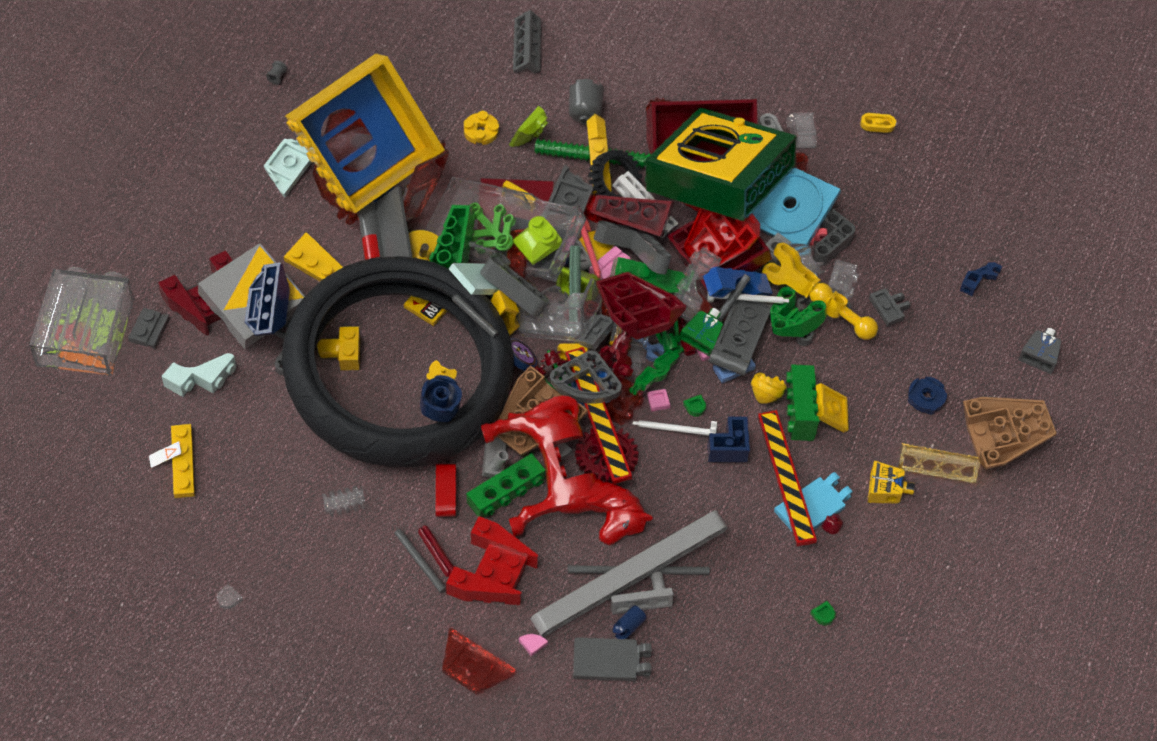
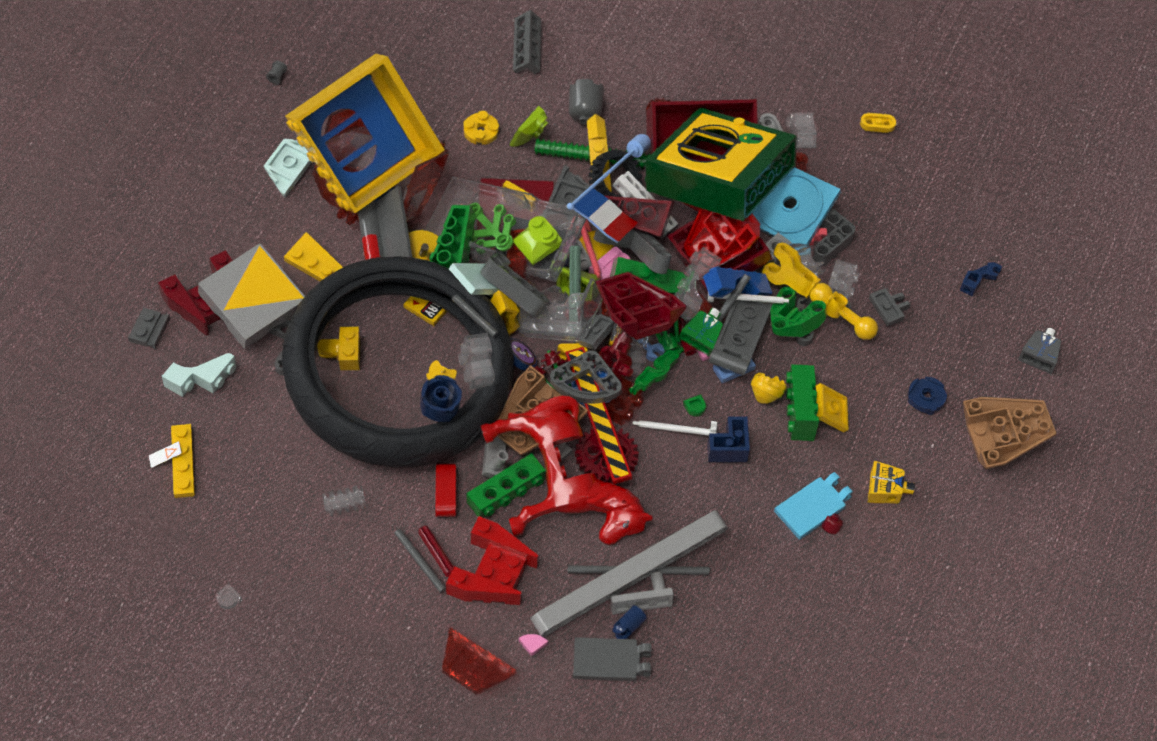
(82, 321): clear brick -> none
(268, 300): dark blue wedge -> none
(476, 360): none -> clear brick
(600, 209): none -> flag
(658, 400): bright pink tile -> none
(787, 478): tile -> none
(823, 614): green tile -> none
(938, 455): clear yellow fence -> none

